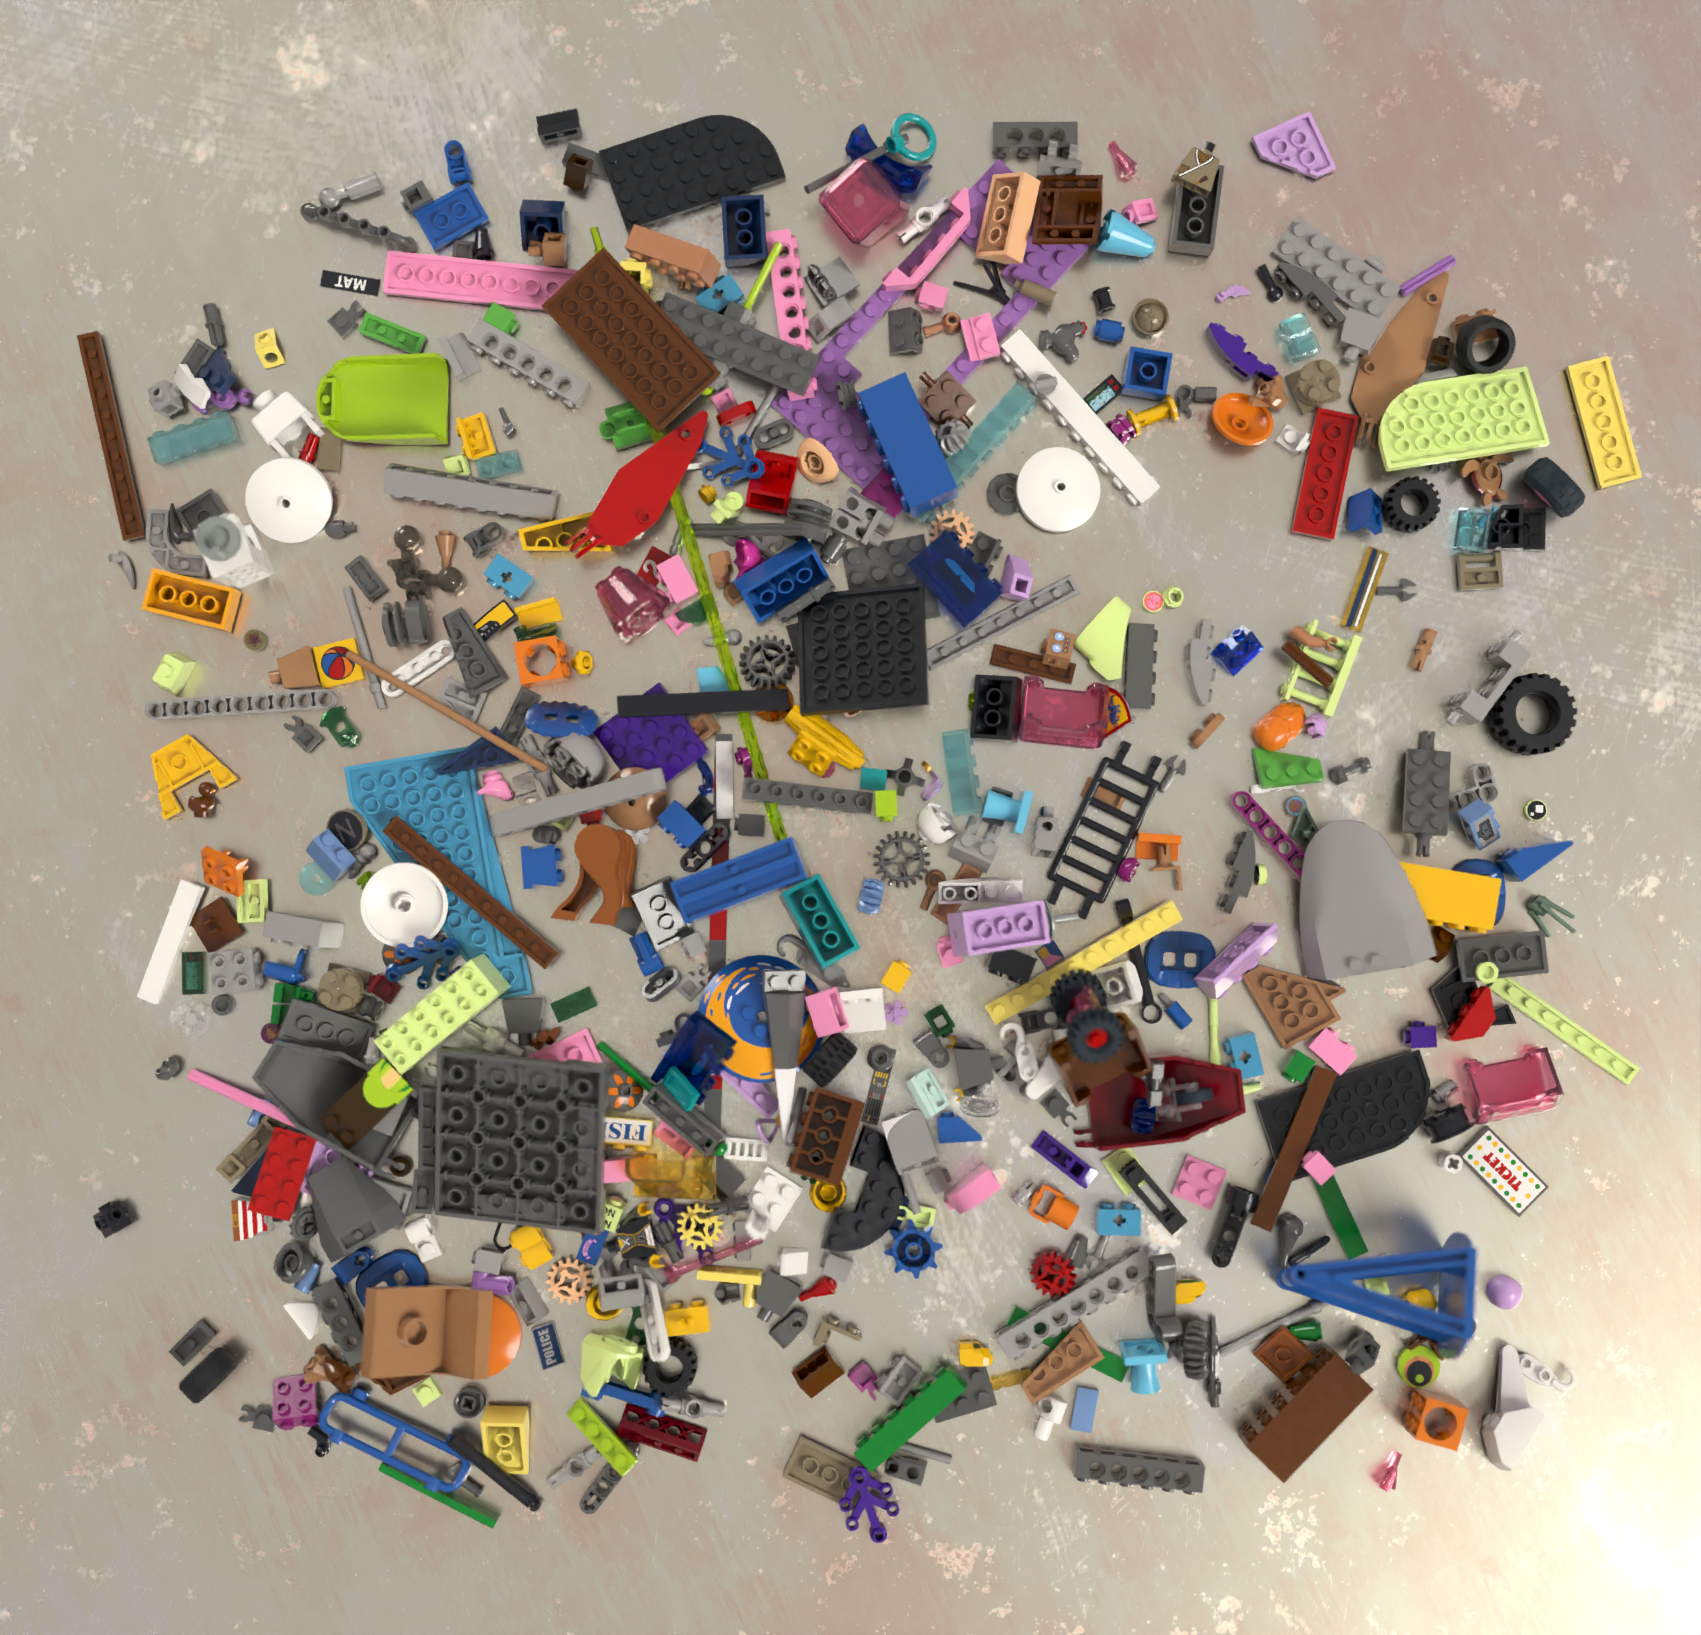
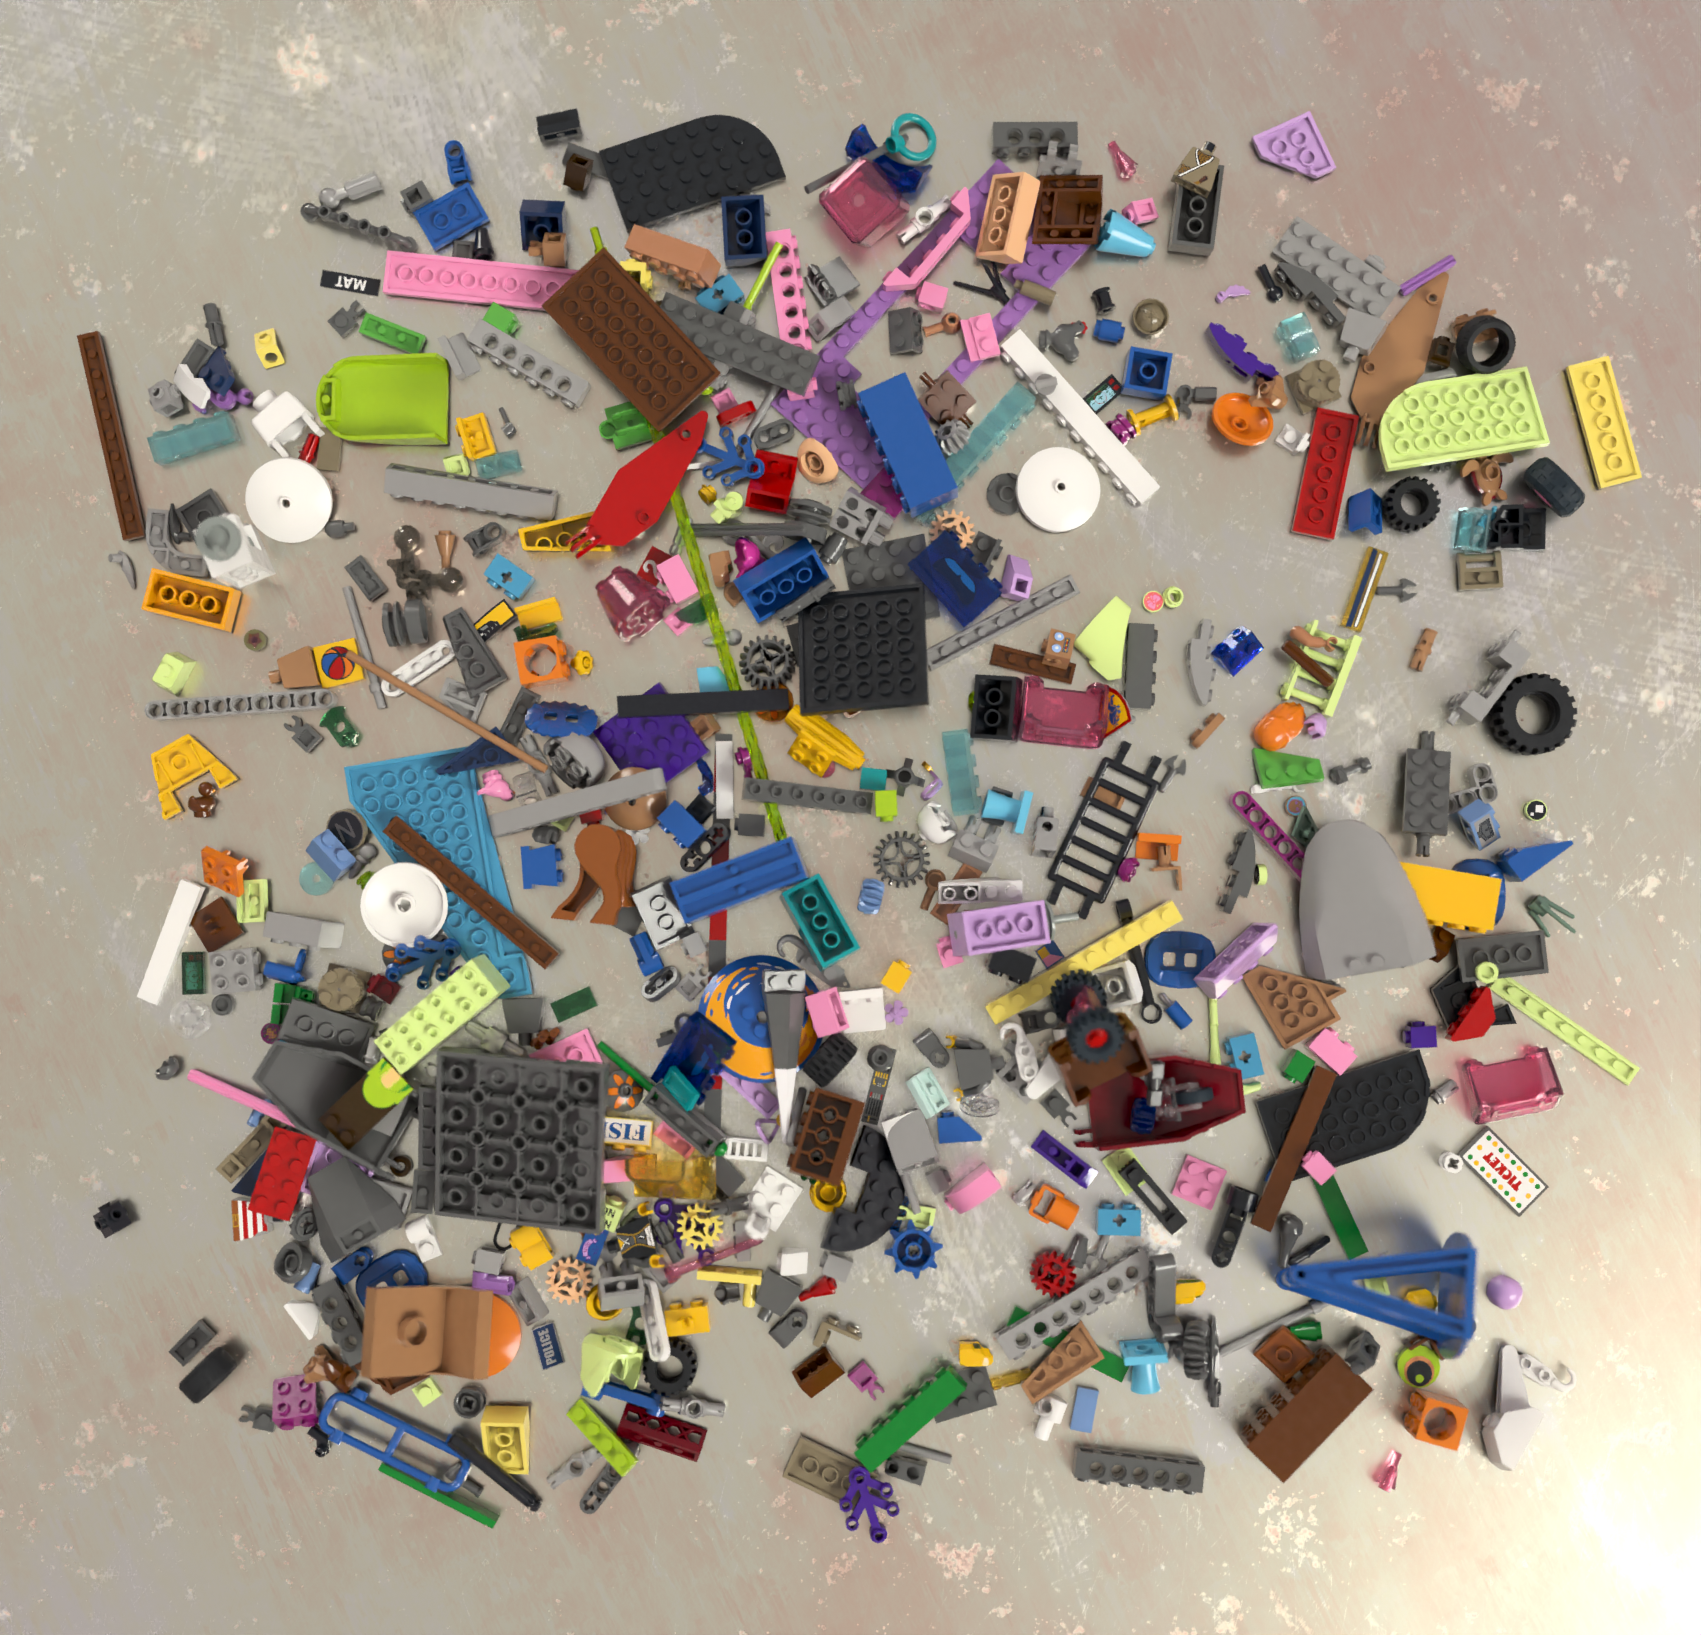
(899, 1380): light grey bracket -> none
(946, 1029): dark green window -> none
(1448, 1123): black wheel -> none

